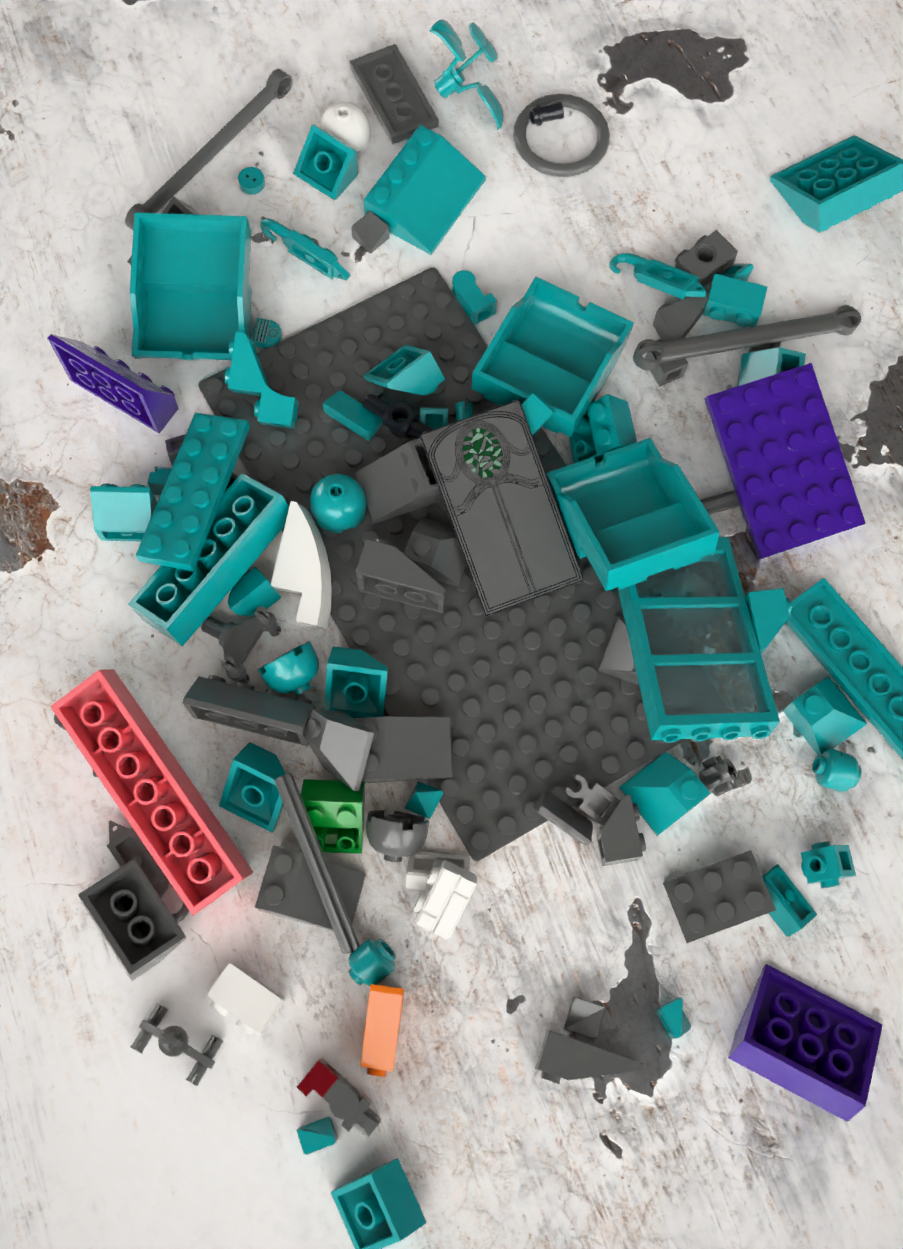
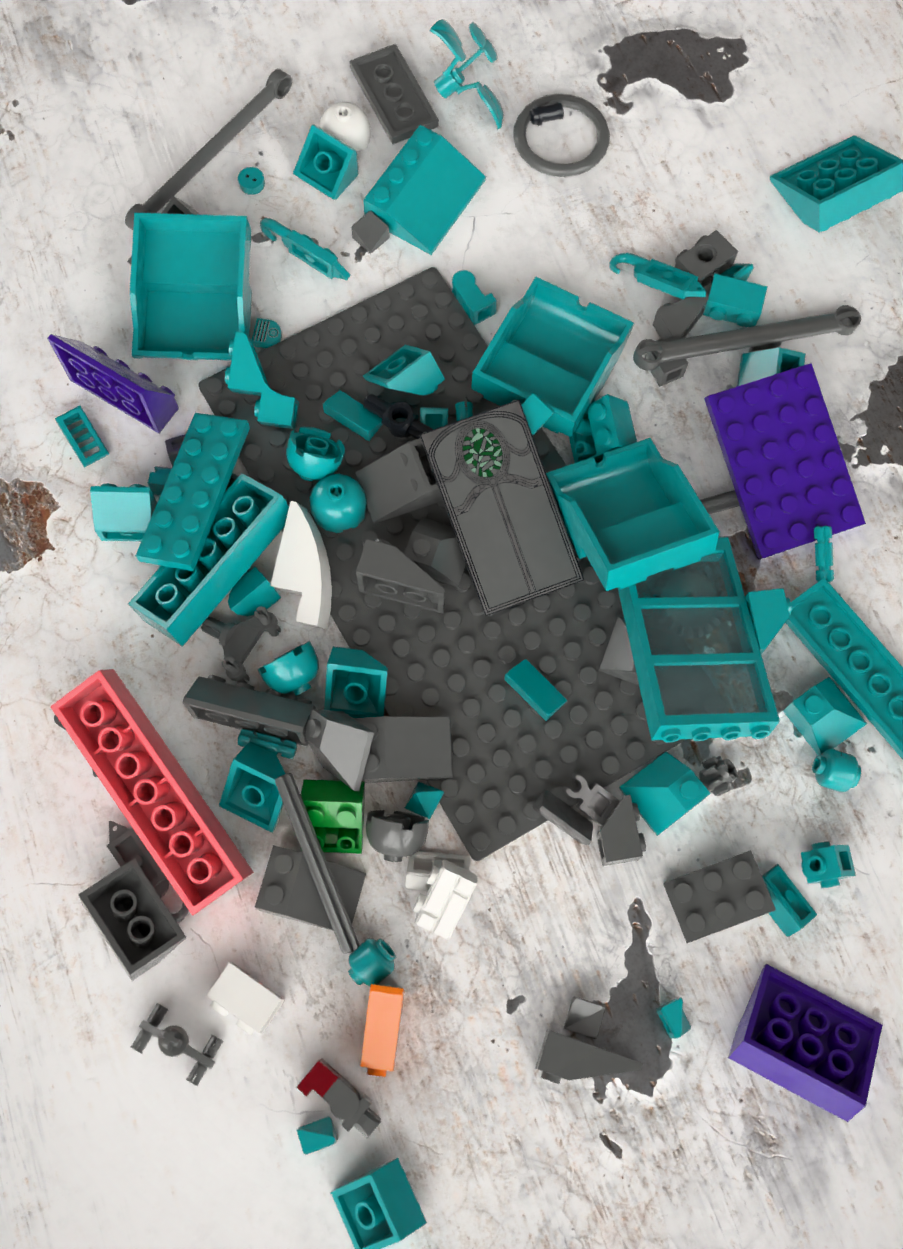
(72, 417): none -> teal slope
(270, 743): none -> teal axle
(314, 453): none -> teal cylinder
(535, 689): none -> teal slope
(824, 553): none -> teal axle

